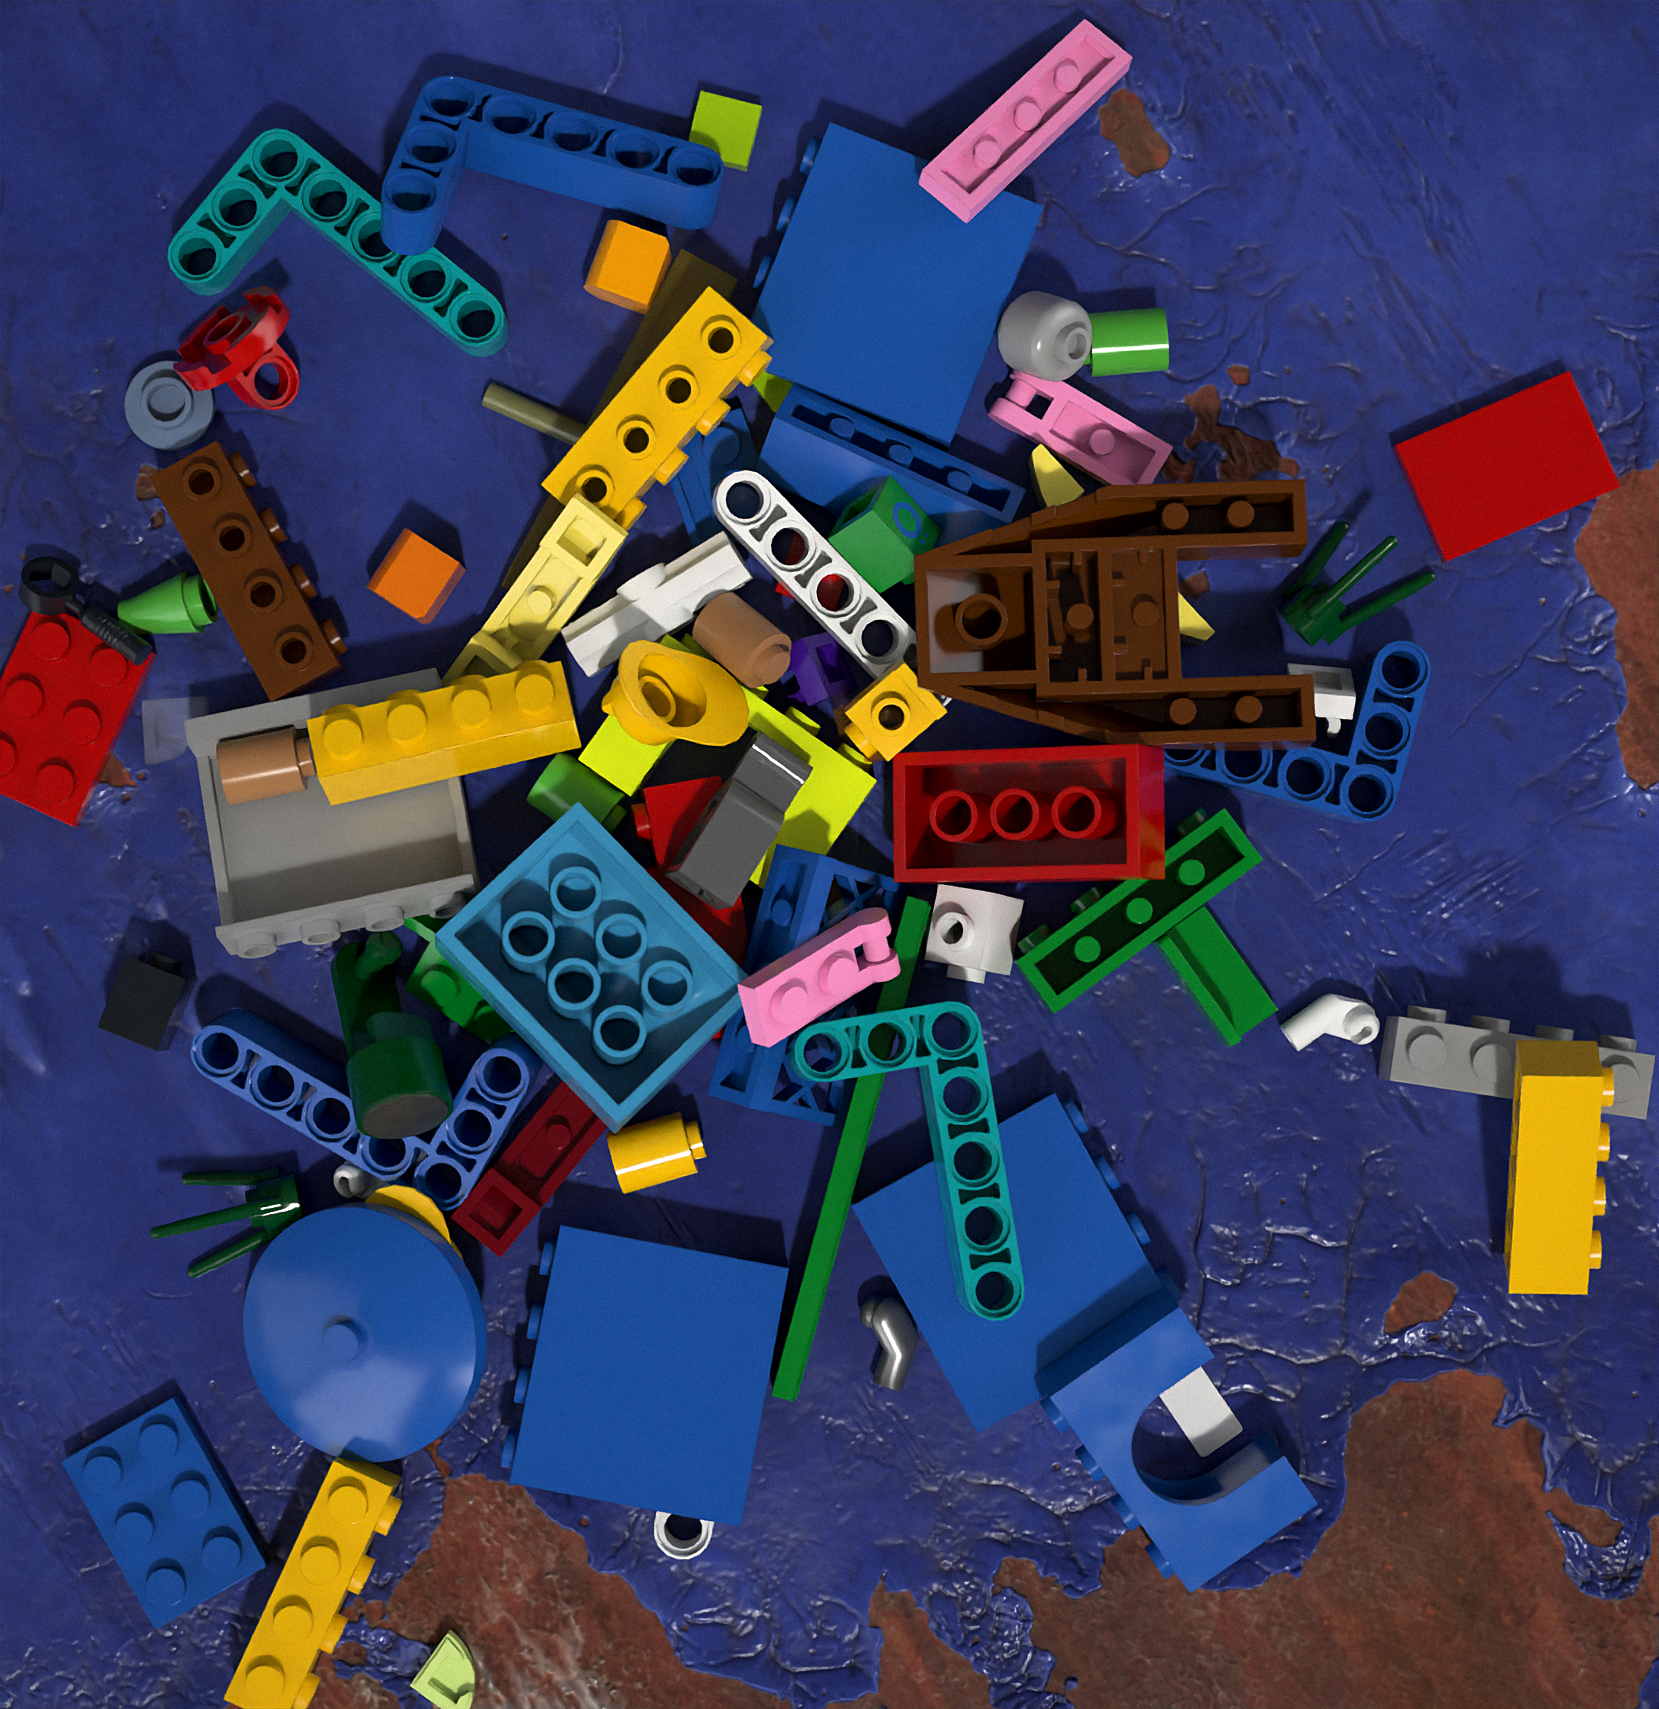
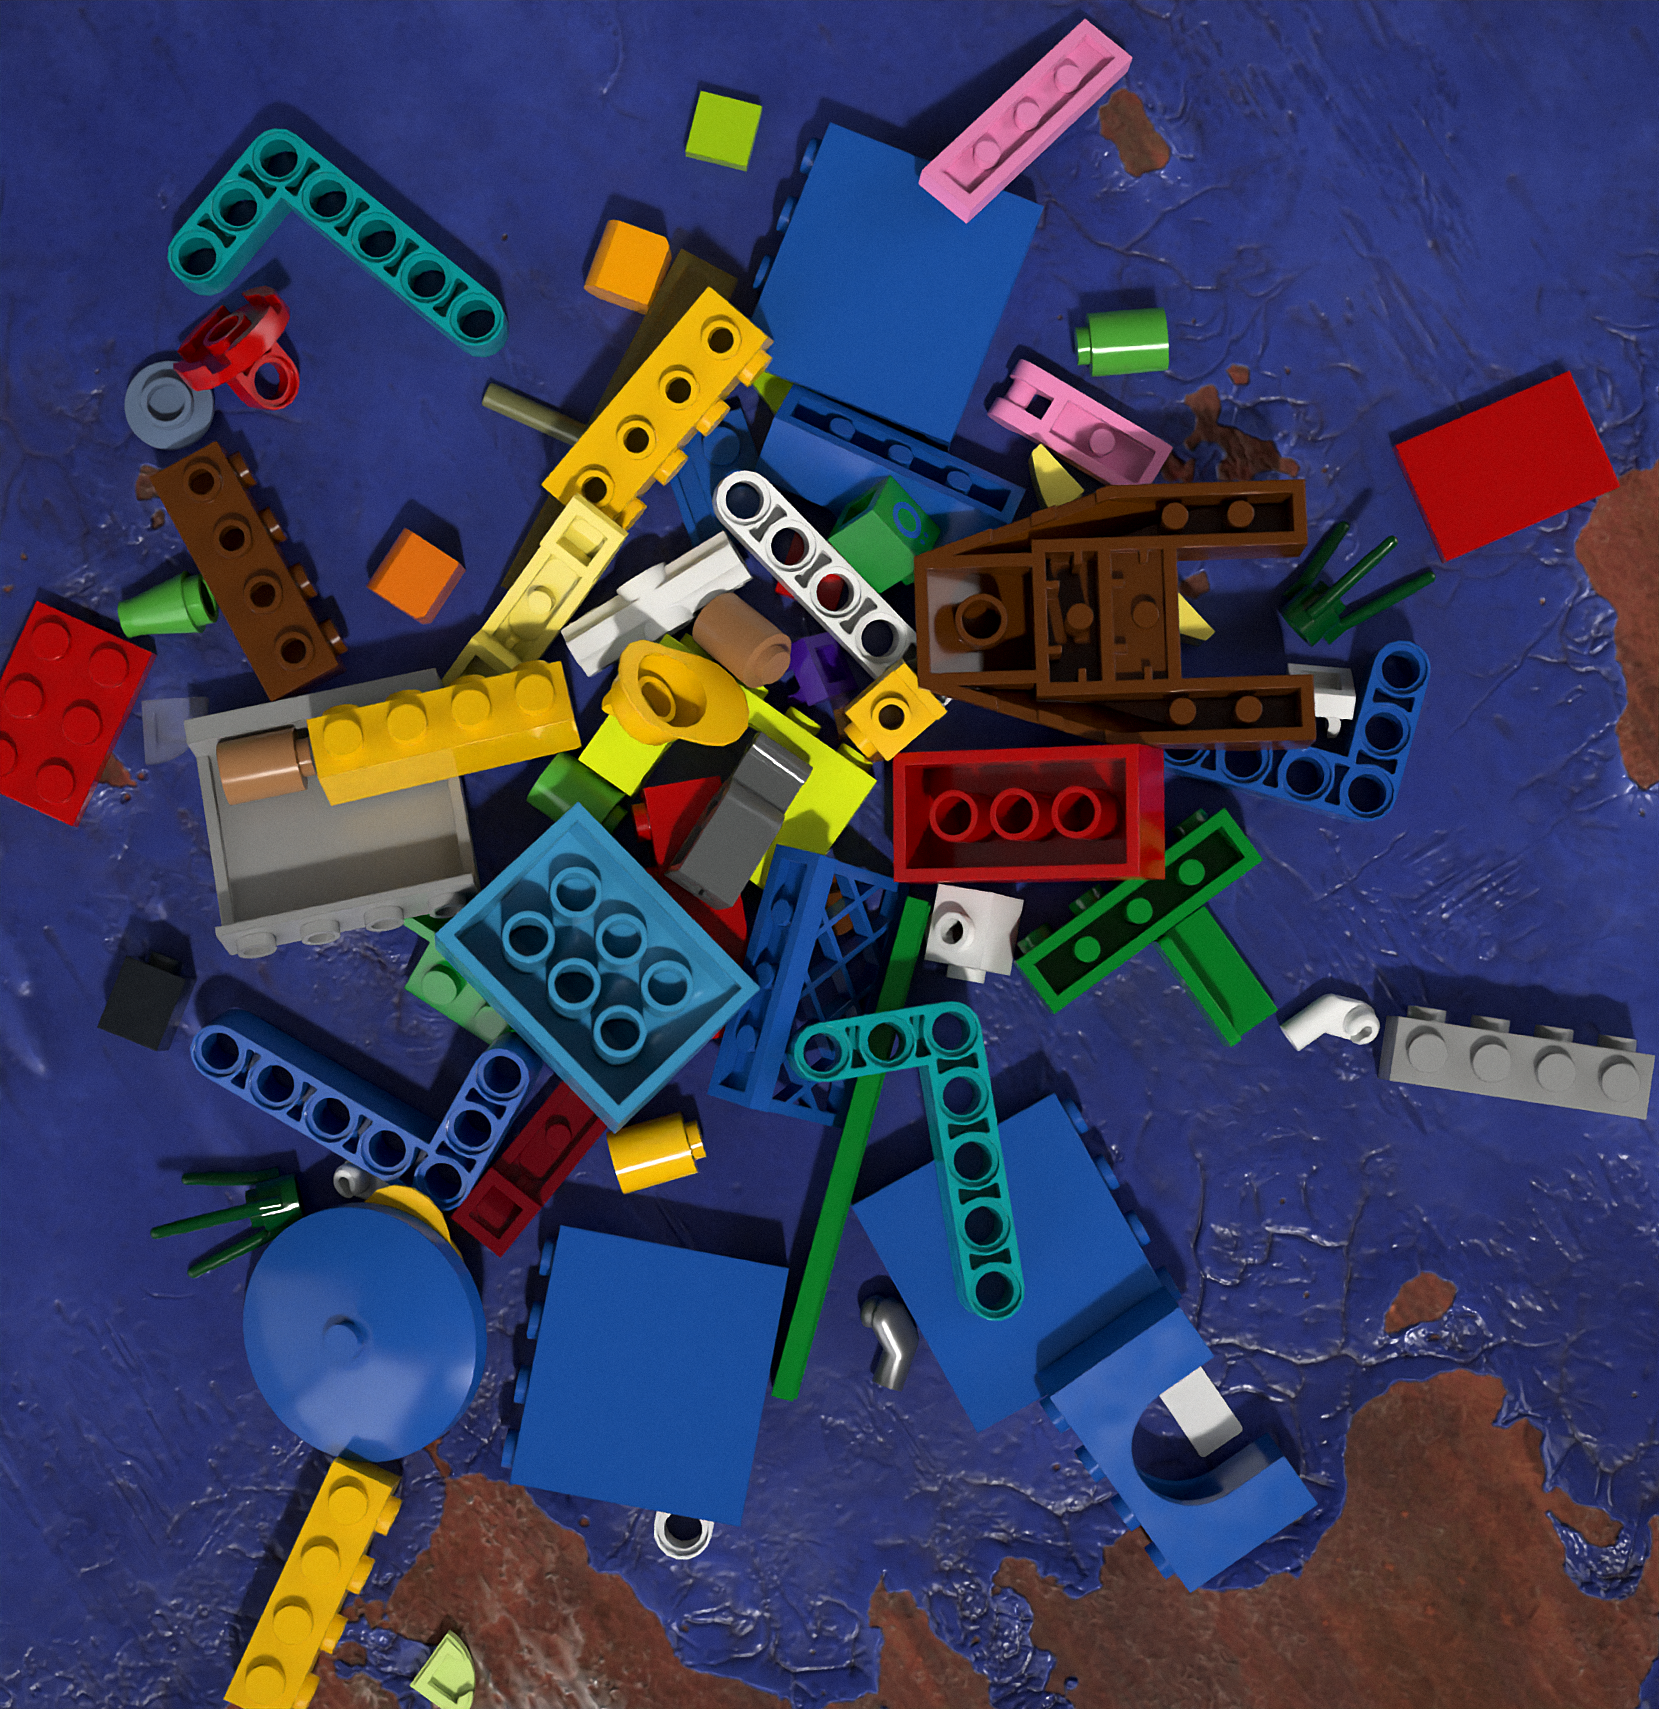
(90, 616): black piece -> none
(166, 1512): blue plate -> none
(393, 1062): dark green piece -> none
(541, 146): blue beam -> none
(818, 976): bright pink plate -> none
(1041, 336): light grey head -> none
(1555, 1166): yellow brick -> none

